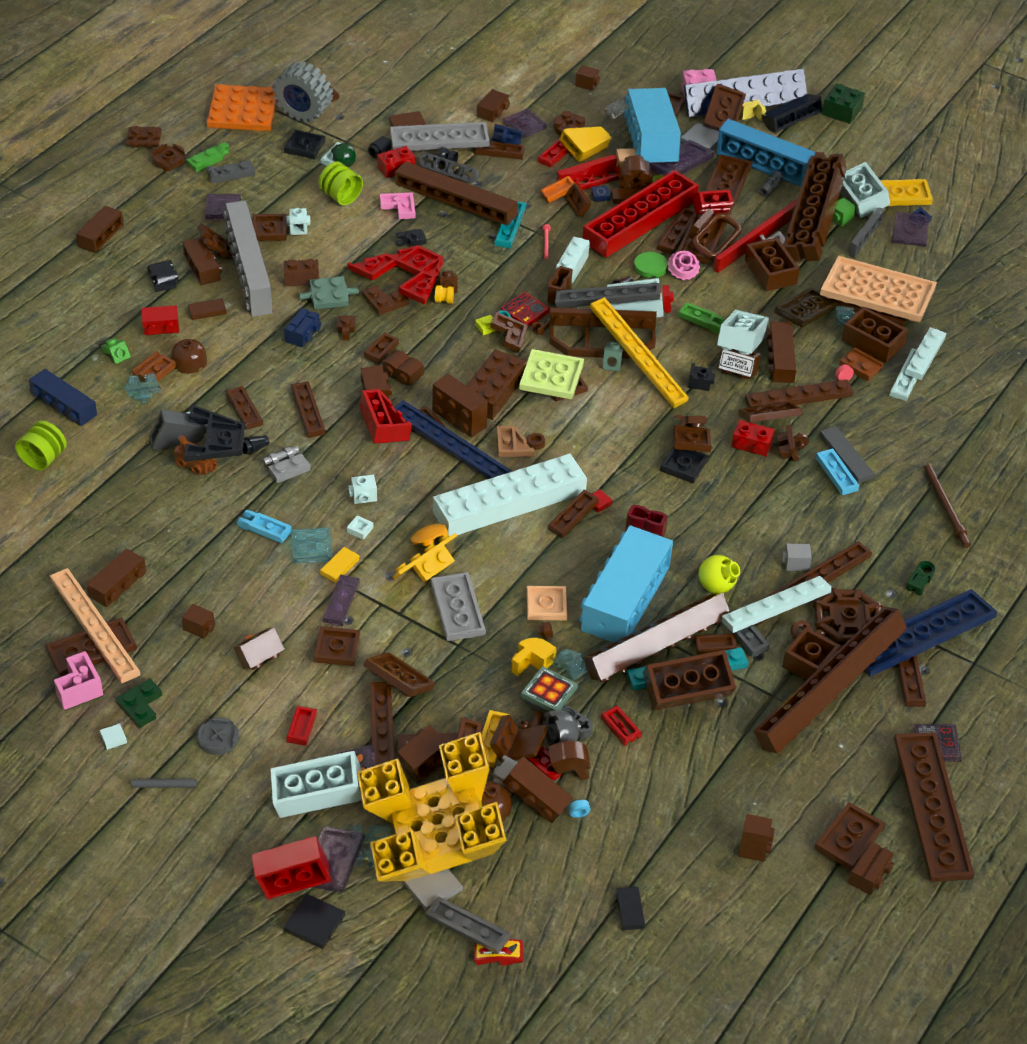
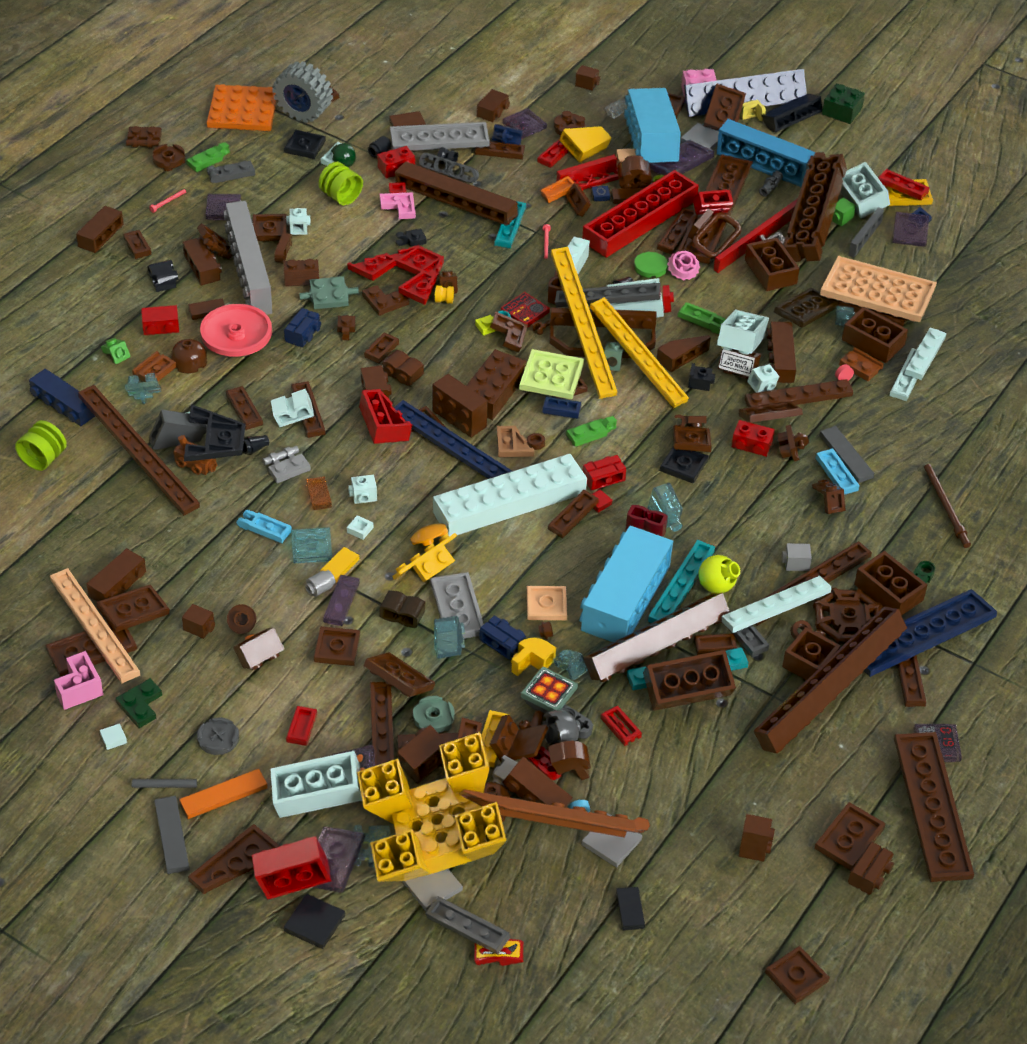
(133, 608): none -> reddish brown tile
(137, 244): none -> reddish brown plate
(139, 450): none -> reddish brown plate
(153, 208): none -> coral piece
(171, 835): none -> dark grey tile
(223, 793): none -> orange tile
(232, 860): none -> reddish brown wing
(236, 330): none -> coral dish
(241, 619): none -> reddish brown plate
(283, 248): none -> reddish brown piece
(293, 408): none -> light aqua brick
(318, 493): none -> clear orange tile
(320, 583): none -> light grey brick
(397, 187): none -> red plate
(402, 609): none -> dark brown brick
(435, 704): none -> sand green plate
(448, 636): none -> clear light blue brick
(501, 636): none -> dark blue brick
(558, 815): none -> dark orange hinge
(561, 407): none -> dark blue plate
(584, 323): none -> yellow plate
(591, 431): none -> bright green hinge
(604, 472): none -> red brick
(611, 848): none -> light grey tile
(665, 500): none -> clear light blue torso
(680, 352): none -> reddish brown slope
(682, 581): none -> teal plate
(763, 378): none -> light aqua brick
(797, 975): none -> reddish brown tile
(833, 496): none -> reddish brown bracket
(890, 583): none -> reddish brown brick
(904, 184): none -> red plate

